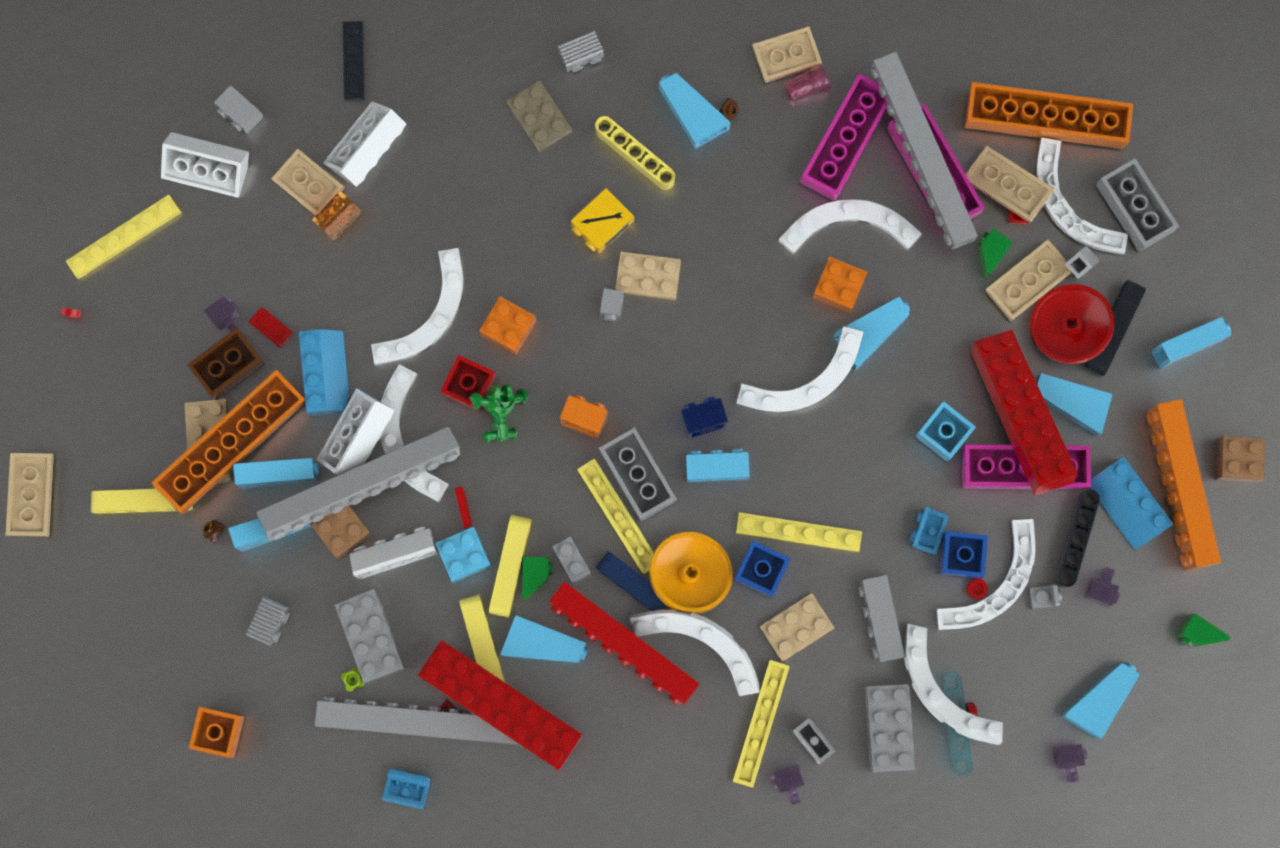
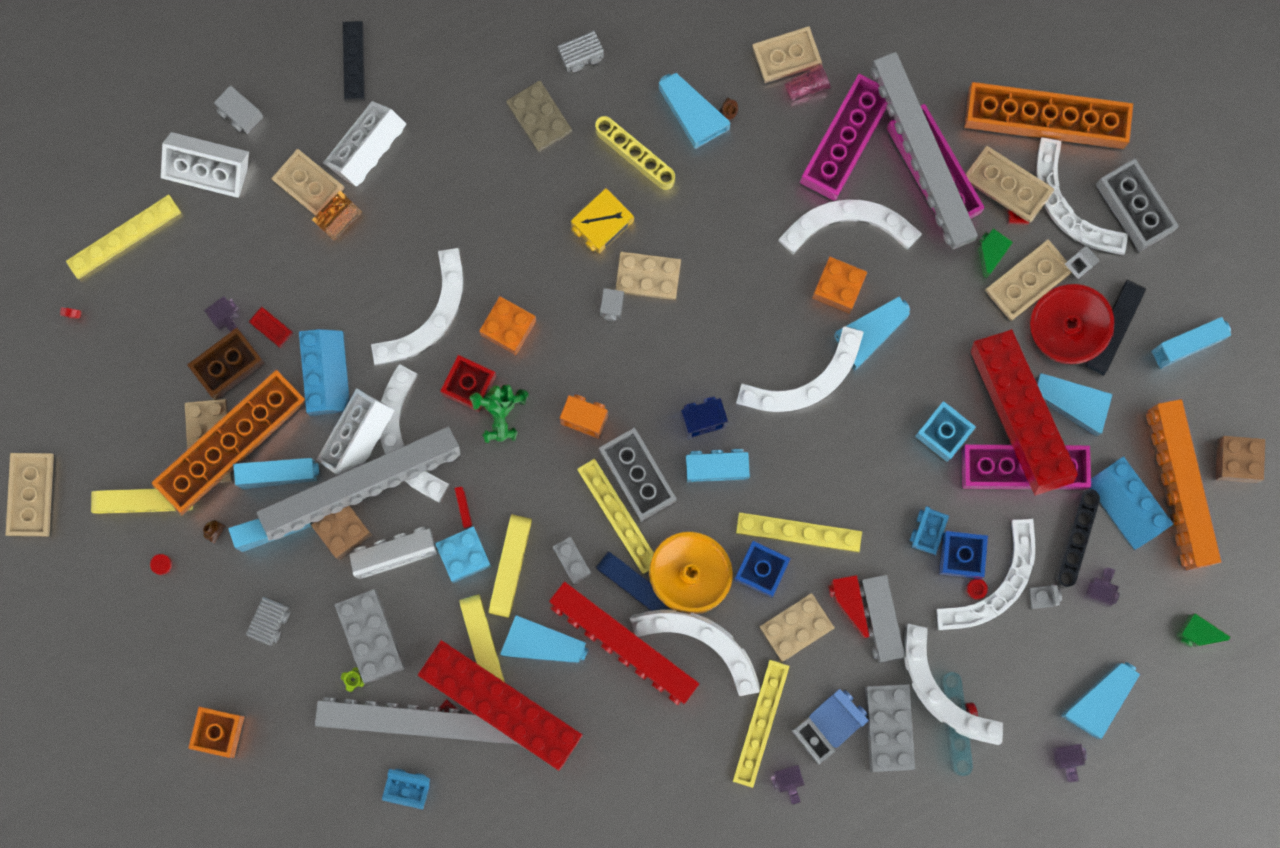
(161, 564): none -> red tile
(535, 574): green slope -> none
(838, 718): none -> medium blue bracket
(849, 600): none -> red slope

